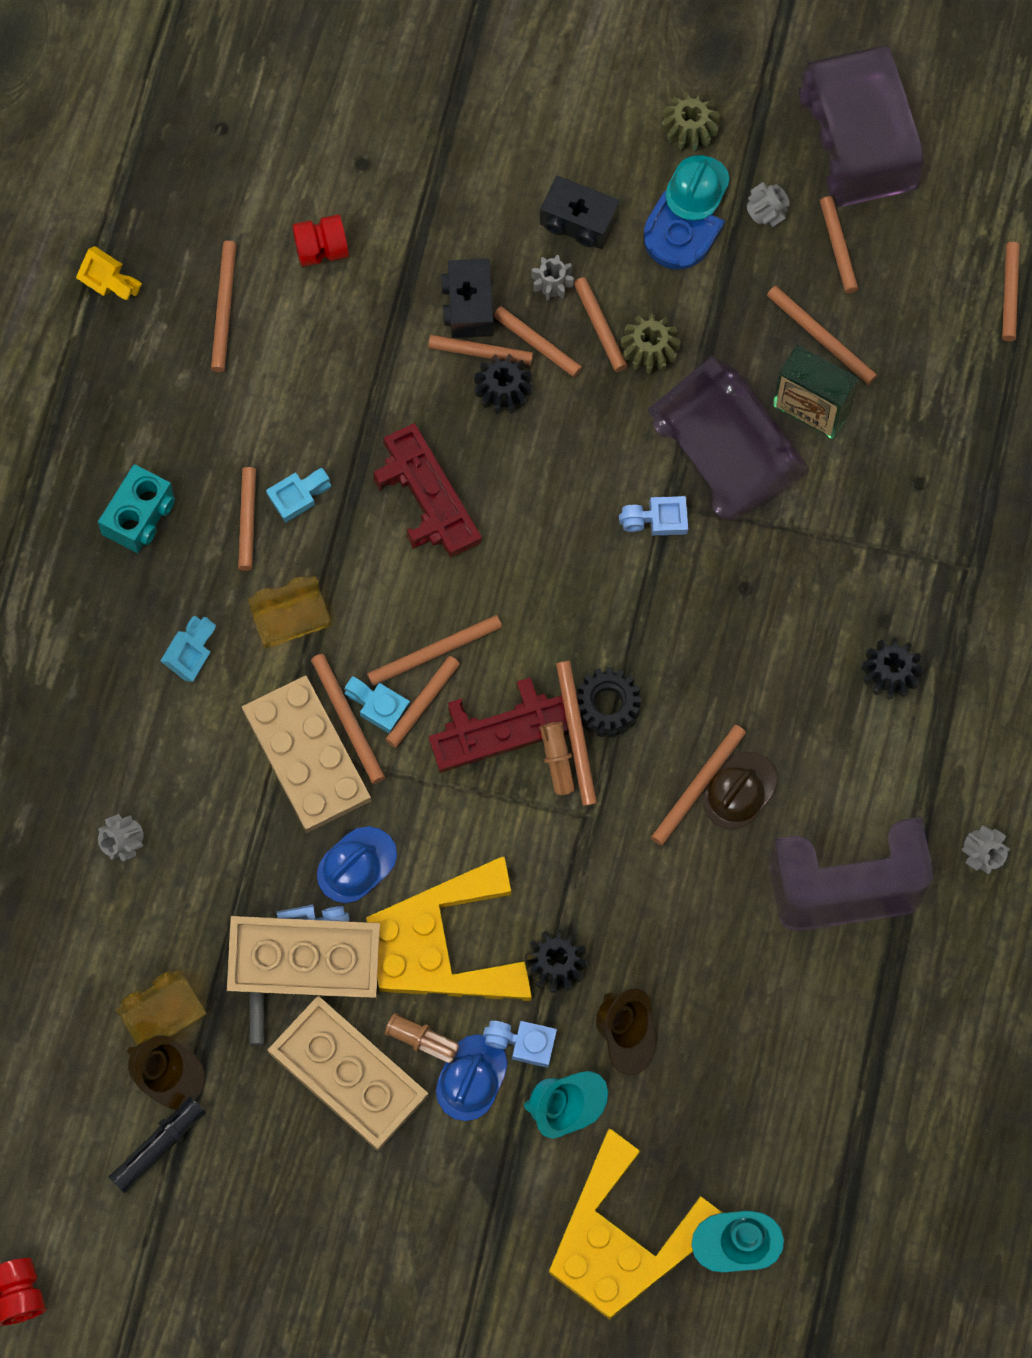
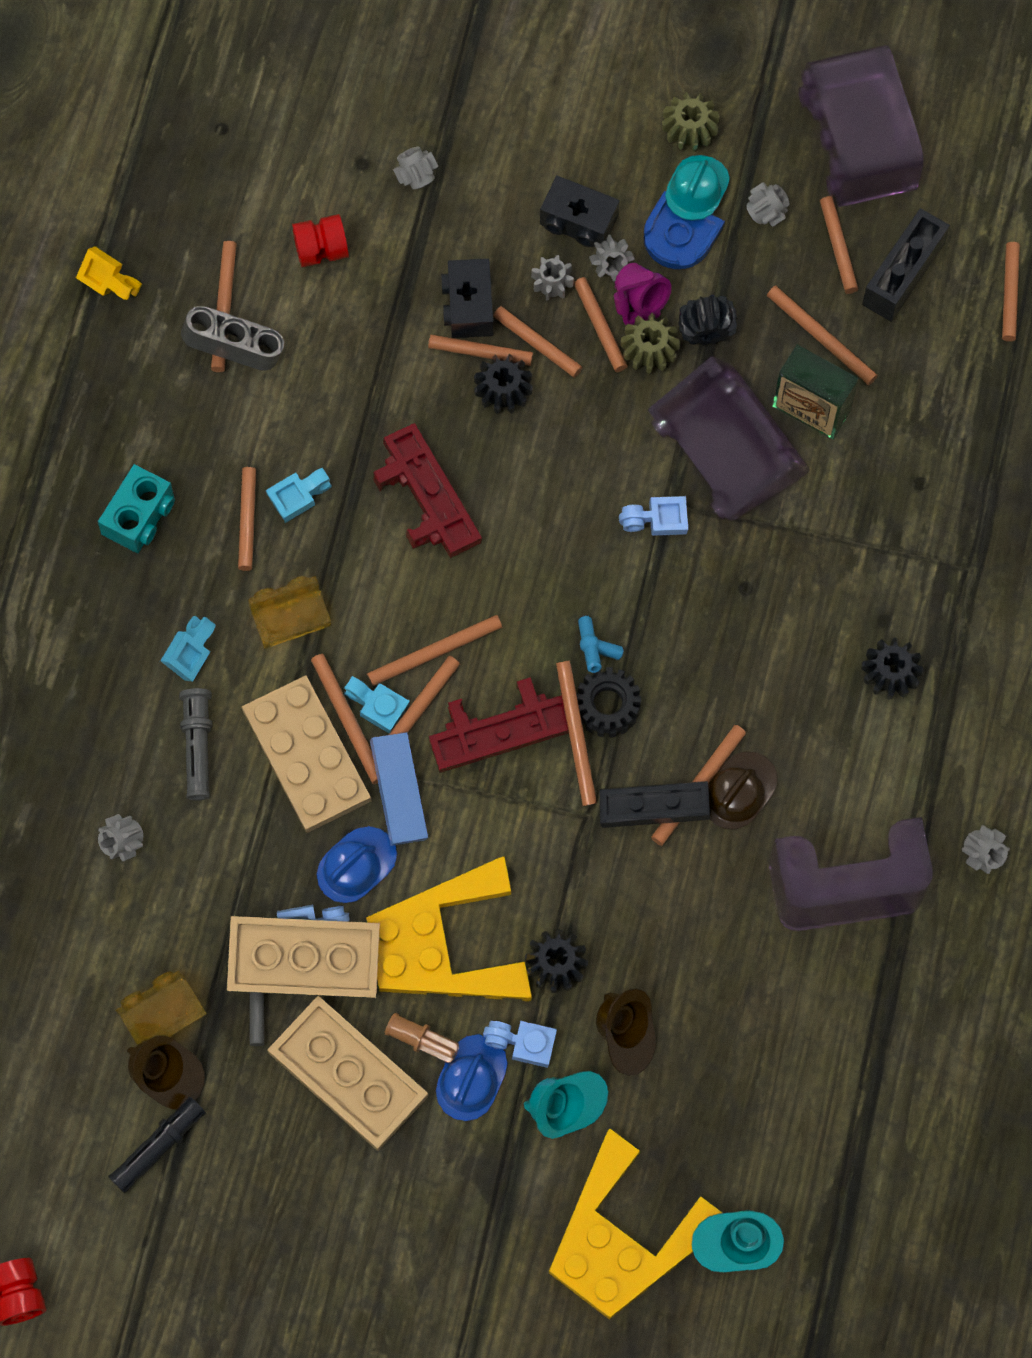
(195, 727): none -> dark grey pin
(249, 334): none -> dark grey beam
(398, 789): none -> medium blue tile
(415, 167): none -> light grey gear
(557, 757): medium nougat axle -> none
(594, 647): none -> dark azure piece
(613, 249): none -> light grey gear
(641, 289): none -> magenta piece
(654, 804): none -> black tile
(707, 320): none -> black gear
(905, 265): none -> black brick

